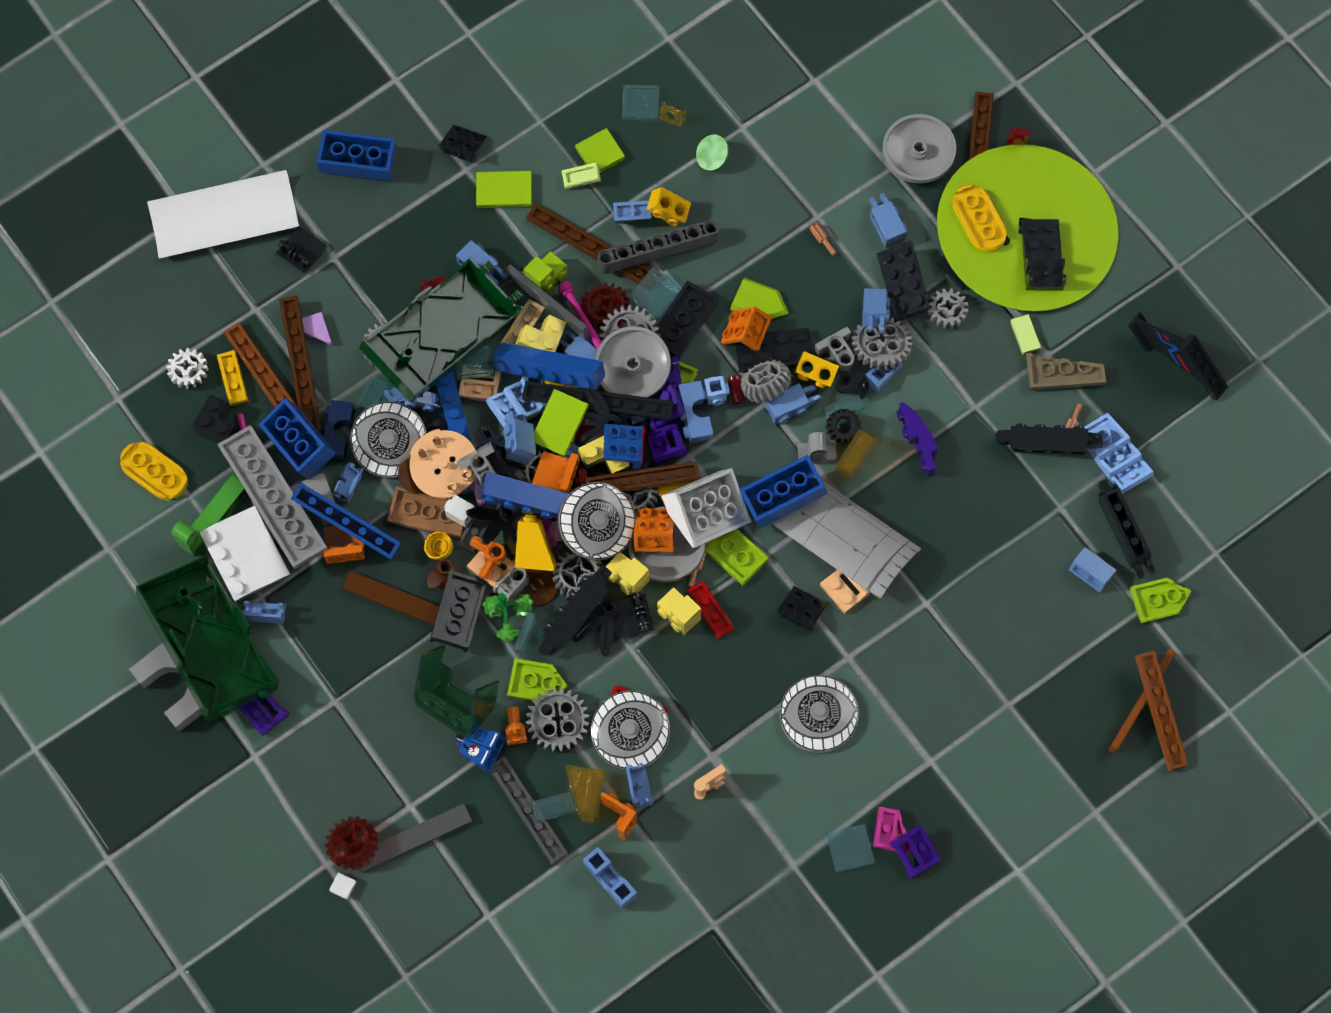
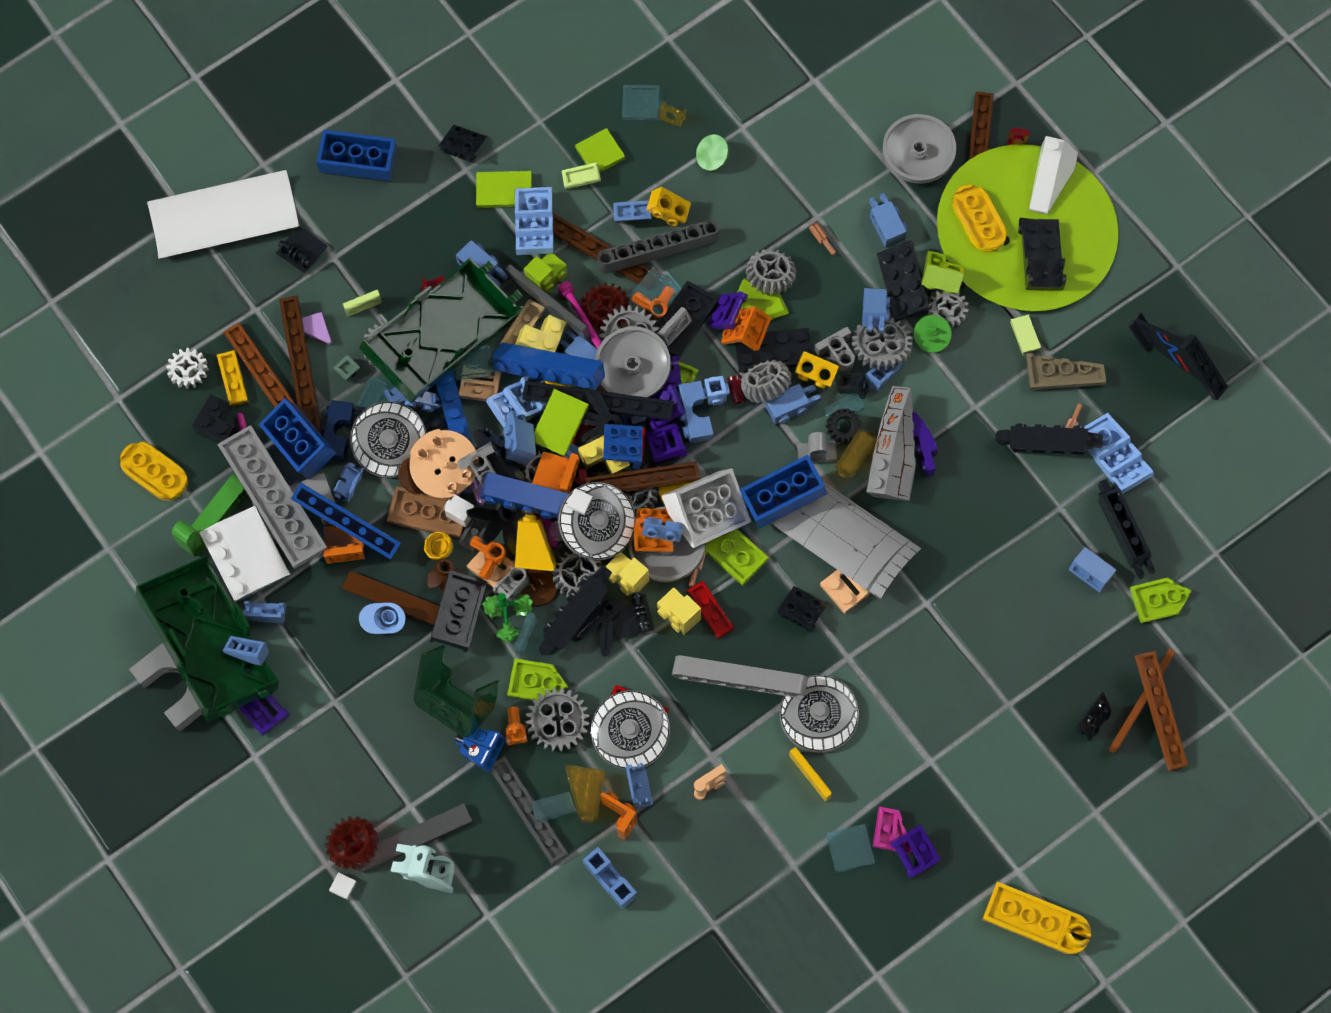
(256, 656): none -> medium blue slope
(347, 368): none -> sand green plate
(362, 303): none -> yellowish green tile
(382, 618): none -> light blue piece
(416, 865): none -> light aqua piece
(534, 221): none -> light blue slope
(579, 501): none -> white tile
(660, 302): none -> orange axle
(671, 531): none -> medium blue hinge
(674, 326): none -> light grey tile
(727, 310): none -> dark purple plate
(739, 676): none -> light grey beam
(770, 267): none -> light grey gear
(810, 774): none -> yellow tile
(894, 454): none -> light grey wedge
(932, 333): none -> bright green piece
(941, 274): none -> lime brick
(1037, 920): none -> yellow plate
(1054, 168): none -> white wedge
(1094, 718): none -> black hinge

